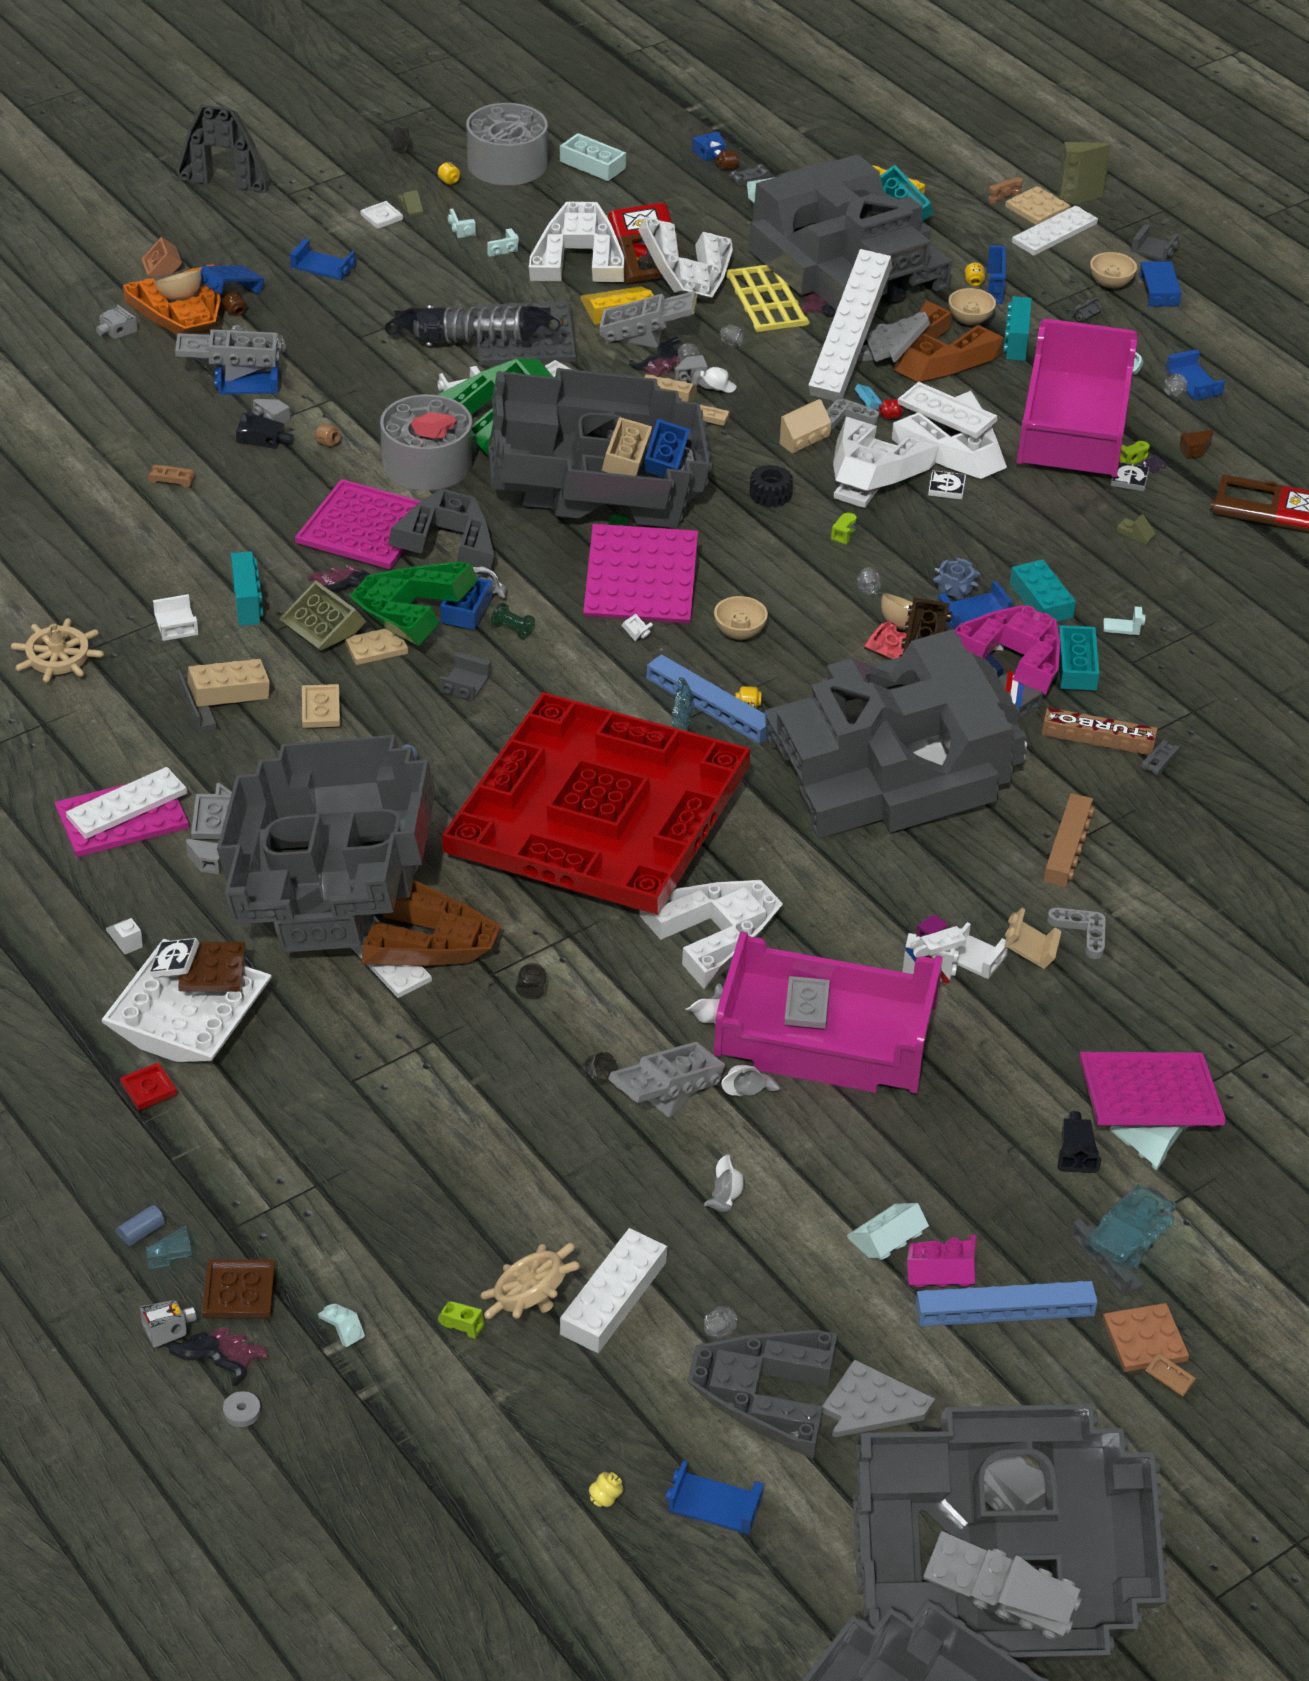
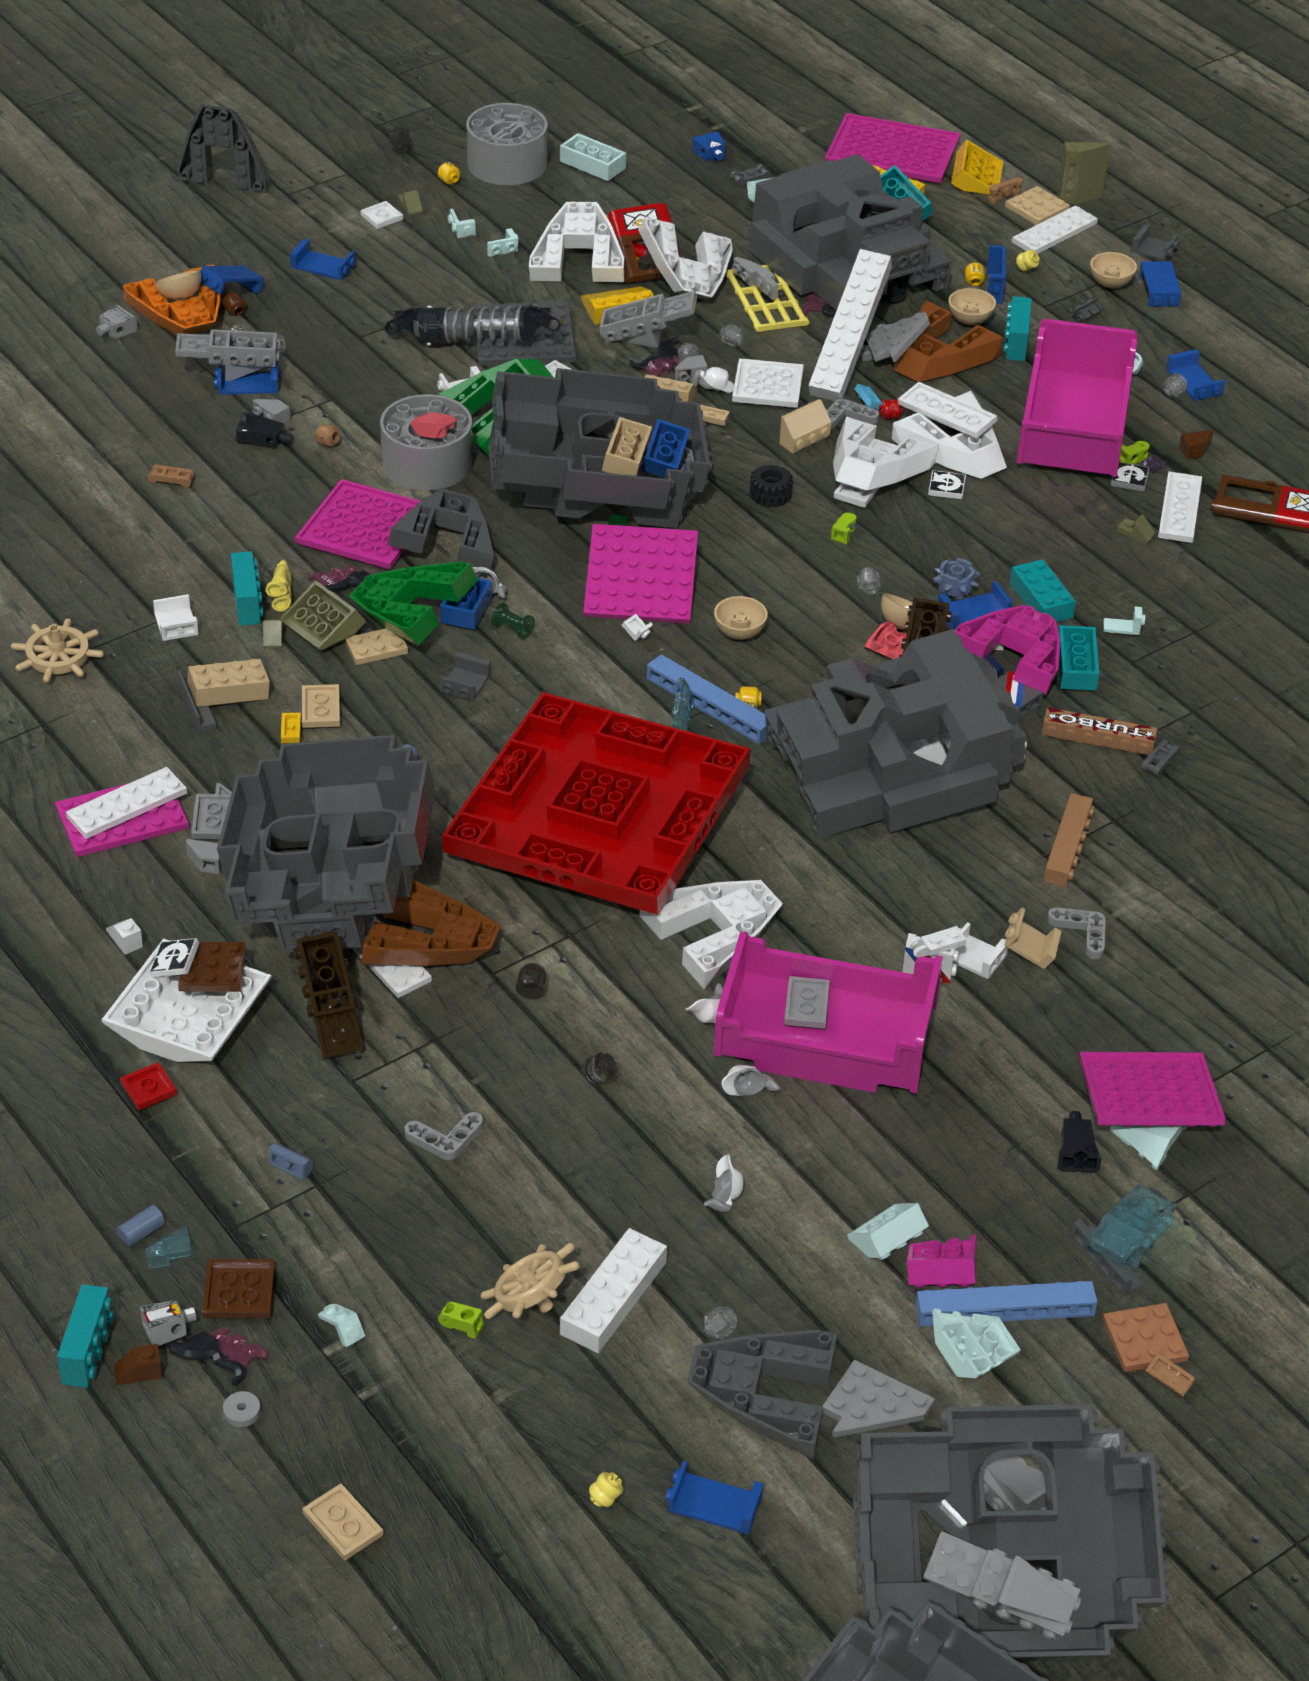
(85, 1336): none -> teal brick
(138, 1365): none -> reddish brown slope
(161, 259): nougat slope -> none
(272, 634): none -> slope
(280, 587): none -> light yellow piece
(290, 727): none -> yellow plate
(290, 1161): none -> sand blue brick
(329, 994): none -> dark brown wedge
(342, 1522): none -> tan plate
(449, 1141): none -> light grey beam
(670, 1076): light grey wedge -> none
(727, 160): reddish brown head -> none
(756, 275): none -> light grey slope
(768, 383): none -> white plate
(914, 149): none -> dark pink plate
(931, 925): magenta brick -> none
(972, 1343): none -> light aqua wedge
(975, 169): none -> yellow slope
(1027, 260): none -> light yellow piece
(1180, 507): none -> white plate

